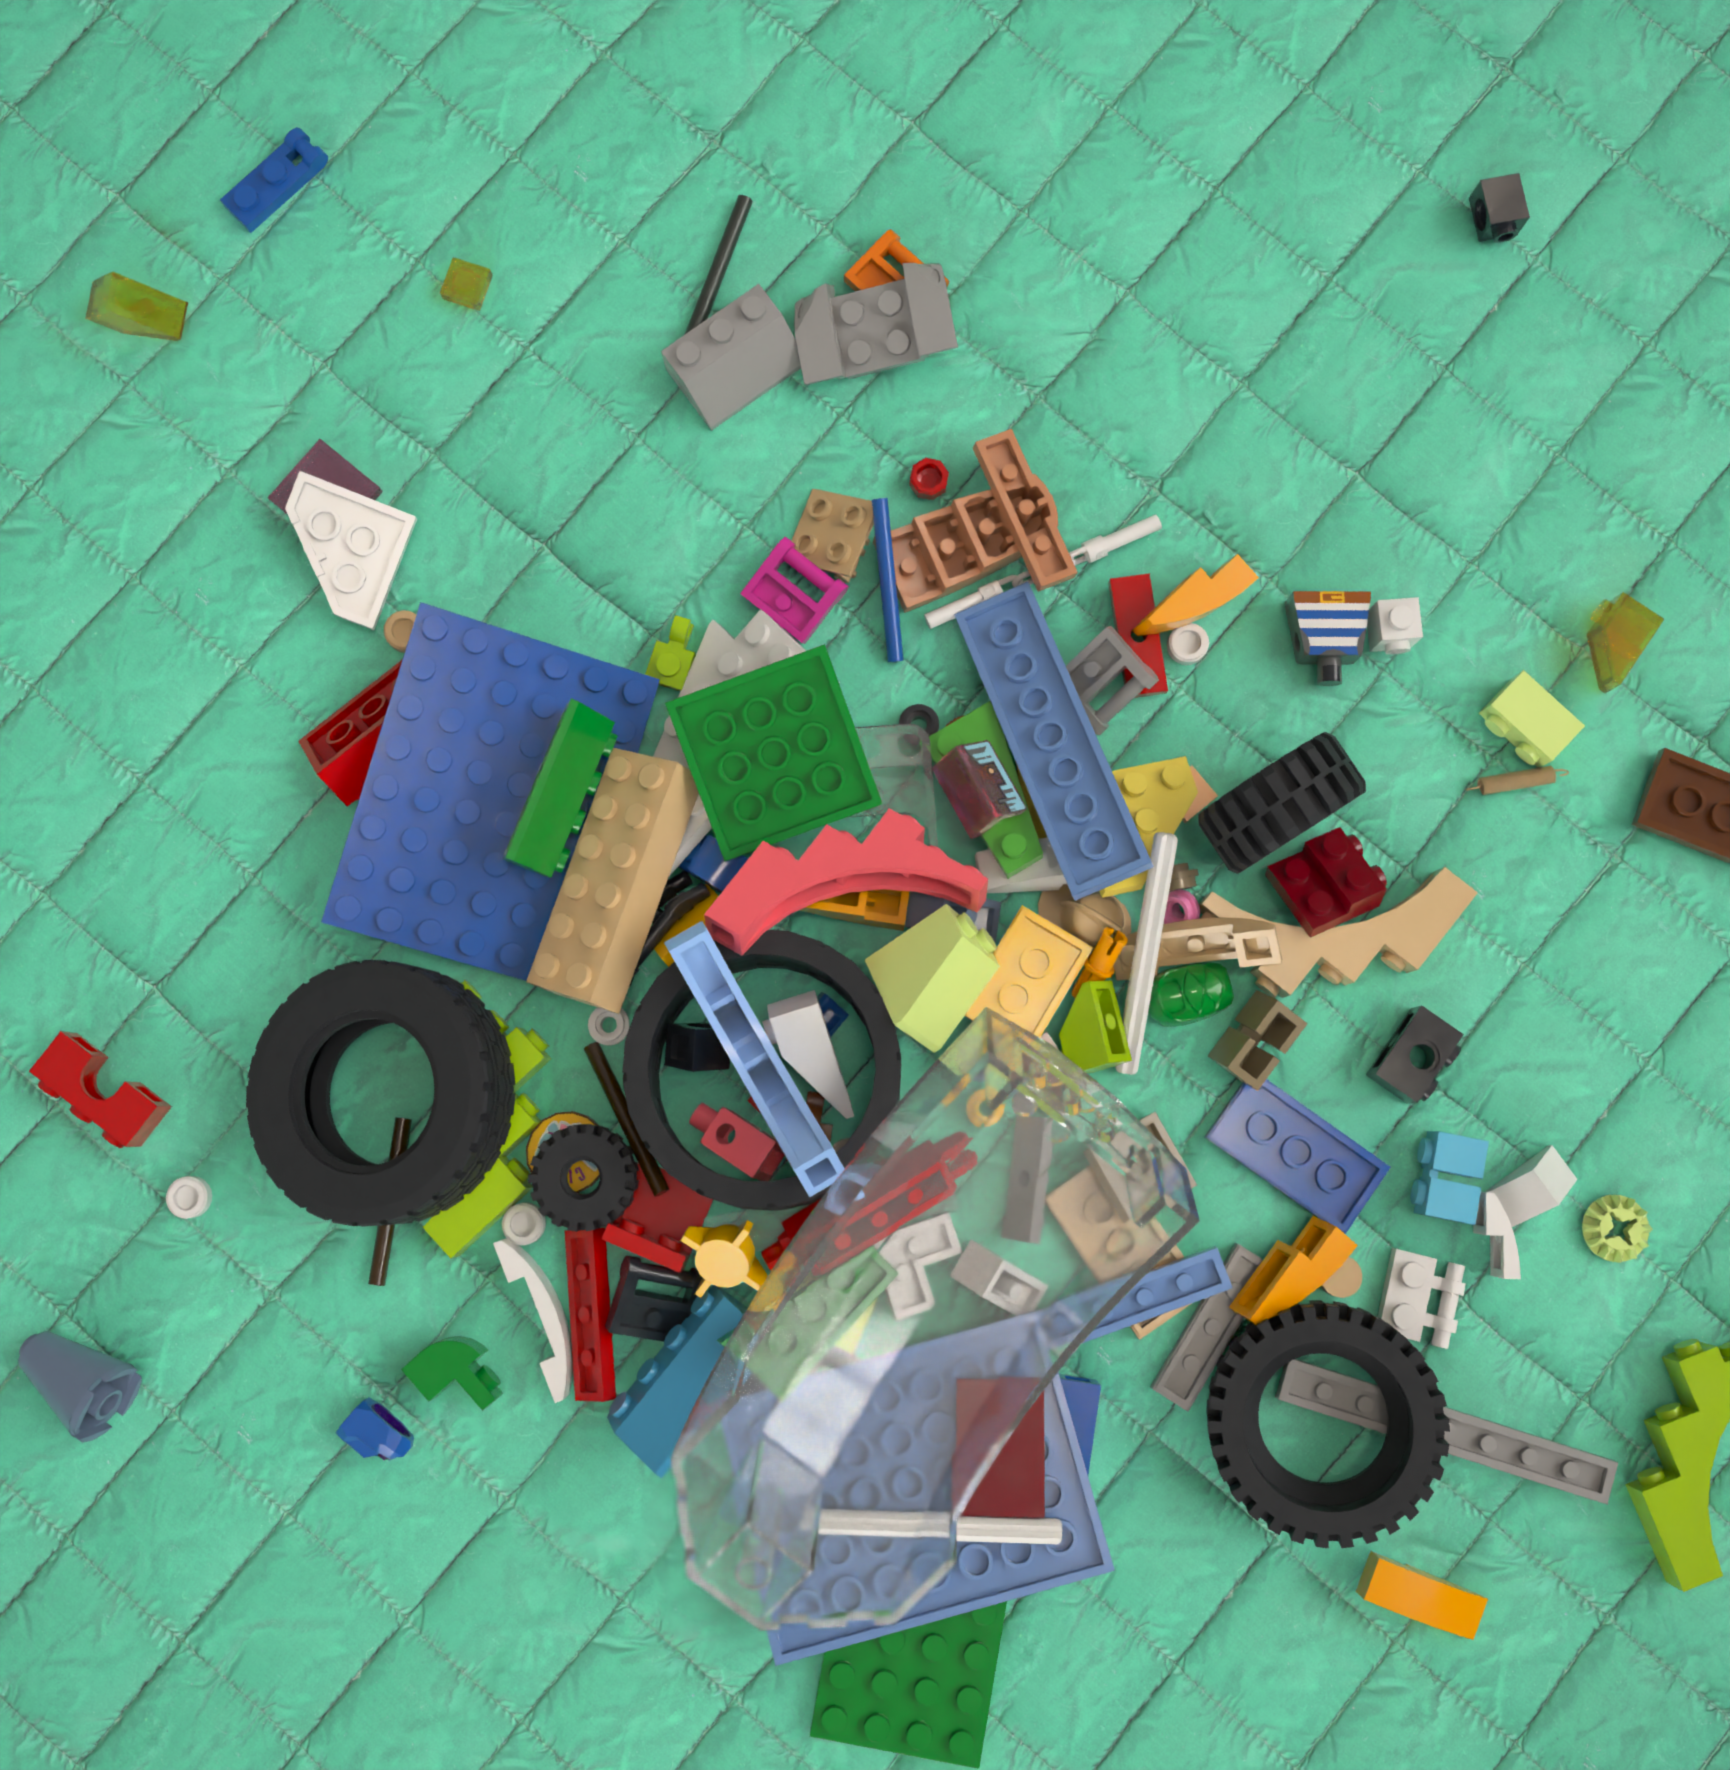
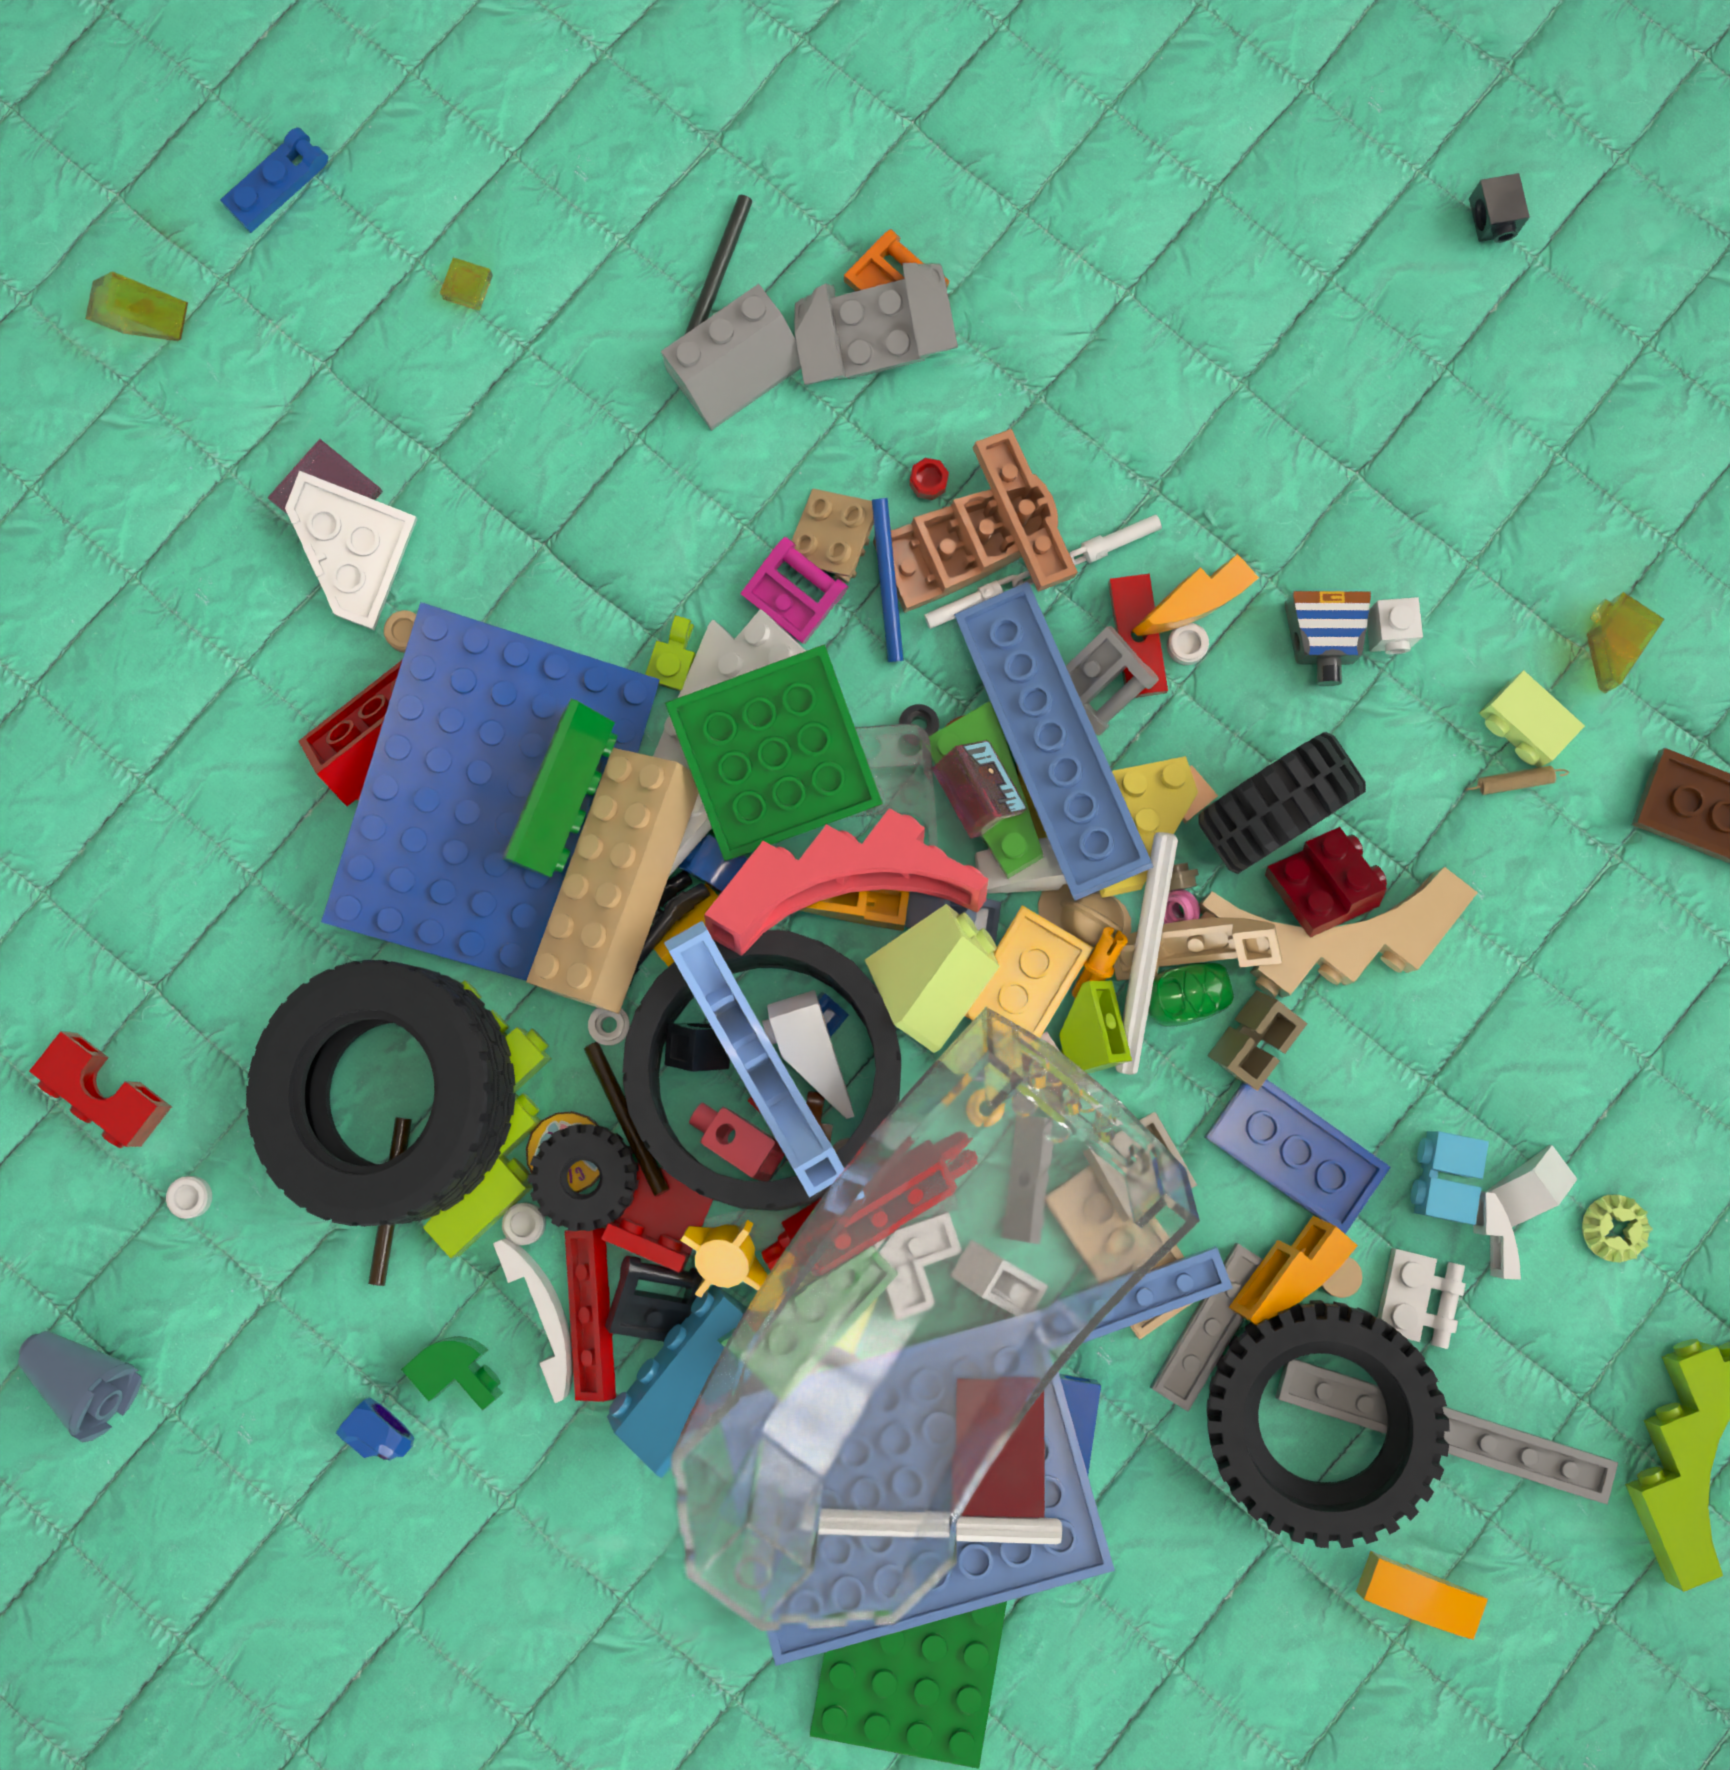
(1393, 1065): black brick -> none

